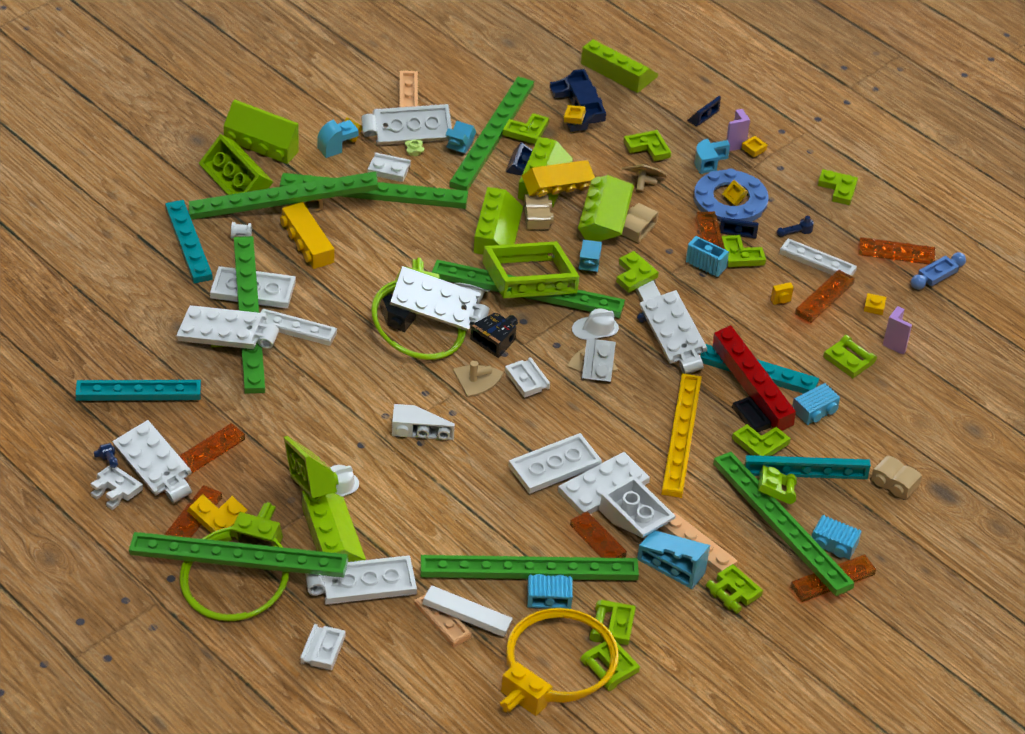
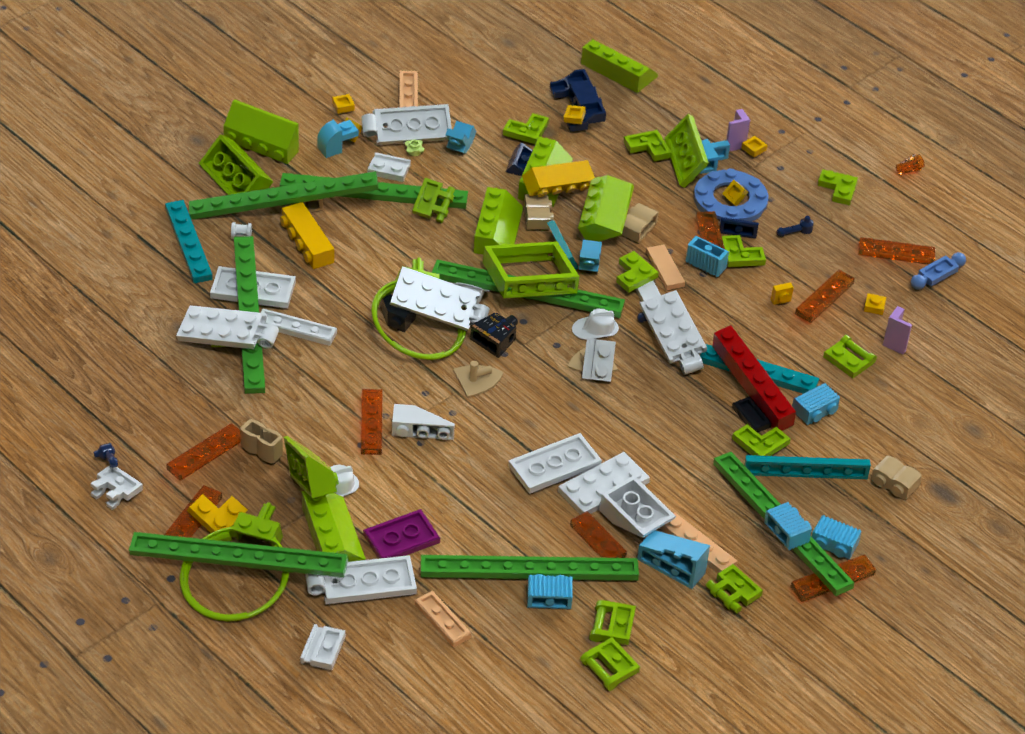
(138, 390): teal plate -> none
(154, 461): white hinge -> none
(261, 441): none -> tan brick
(343, 103): none -> yellow plate
(371, 422): none -> clear orange plate
(401, 535): none -> magenta tile
(428, 197): none -> lime plate
(467, 611): white tile -> none
(491, 134): bright green plate -> none
(527, 377): white plate -> none
(530, 690): yellow brick -> none
(559, 238): none -> teal tile
(642, 171): tan shield -> none
(666, 267): none -> light nougat tile
(681, 436): yellow tile -> none
(686, 150): none -> lime plate
(705, 112): dark blue slope -> none
(771, 481): lime plate -> none
(788, 525): none -> medium azure brick
(815, 258): white tile -> none
(911, 164): none -> clear orange cone

